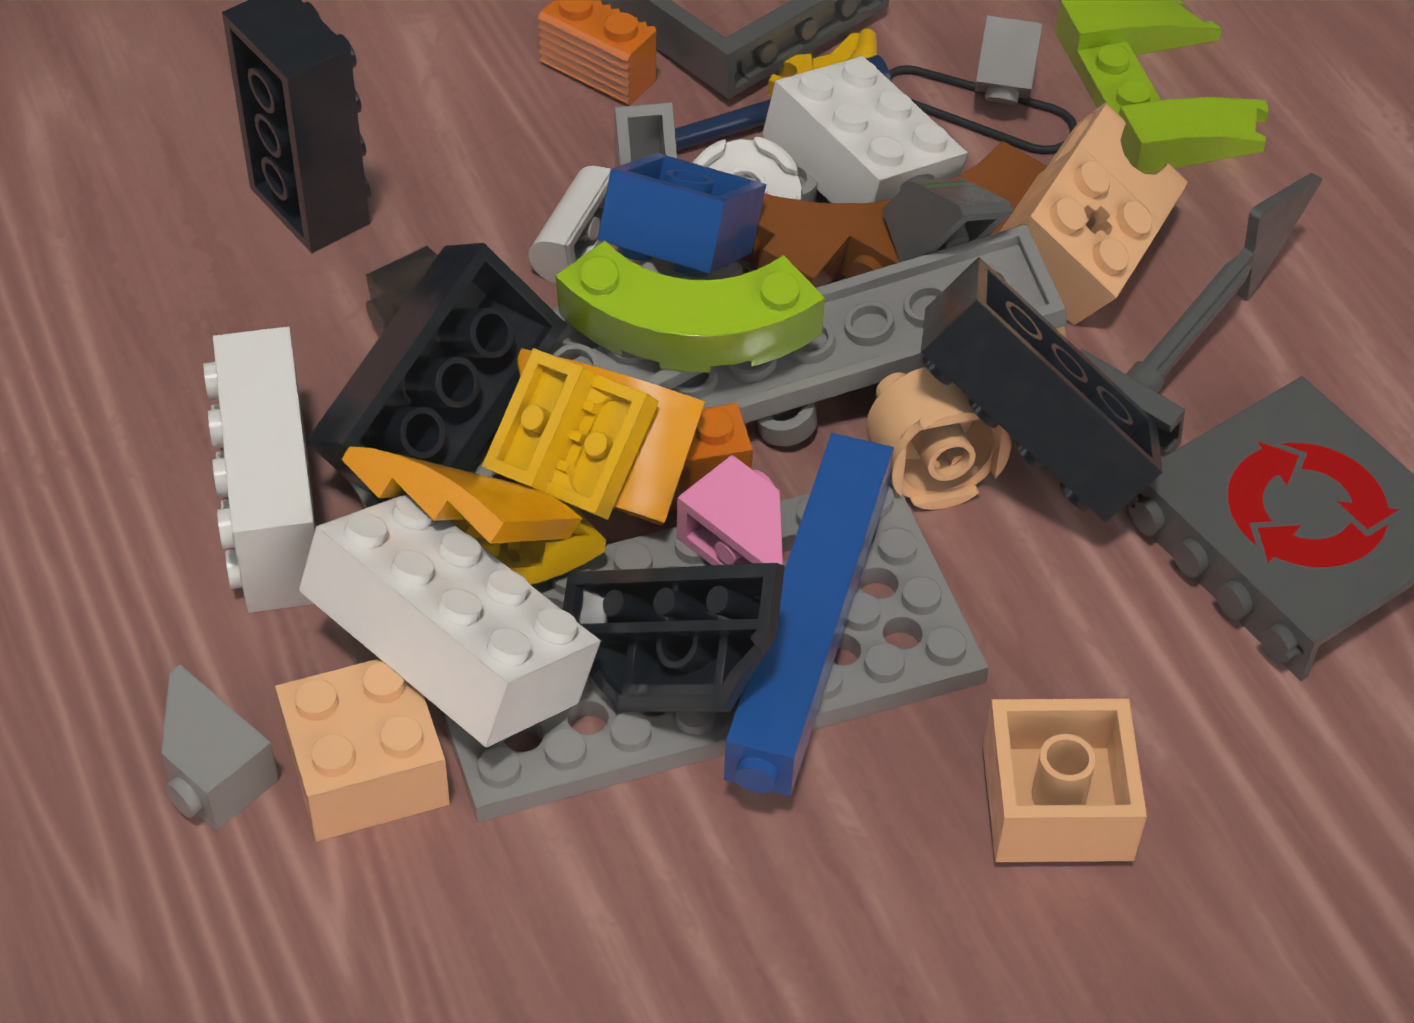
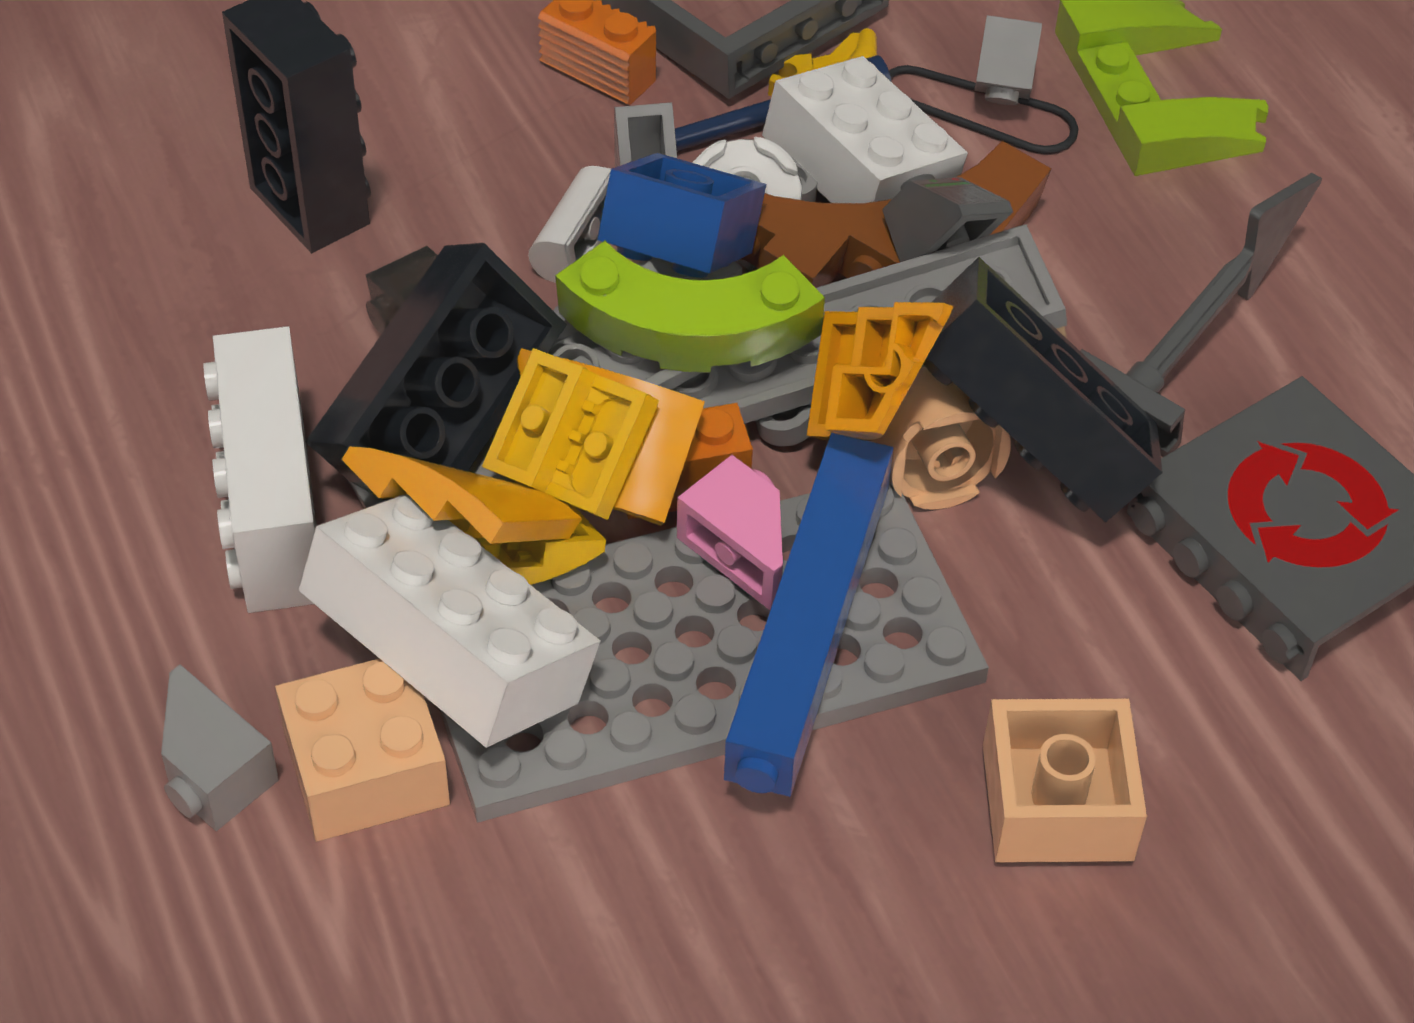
(677, 632): black wedge -> none
(869, 365): none -> light orange slope
(1094, 213): light nougat brick -> none

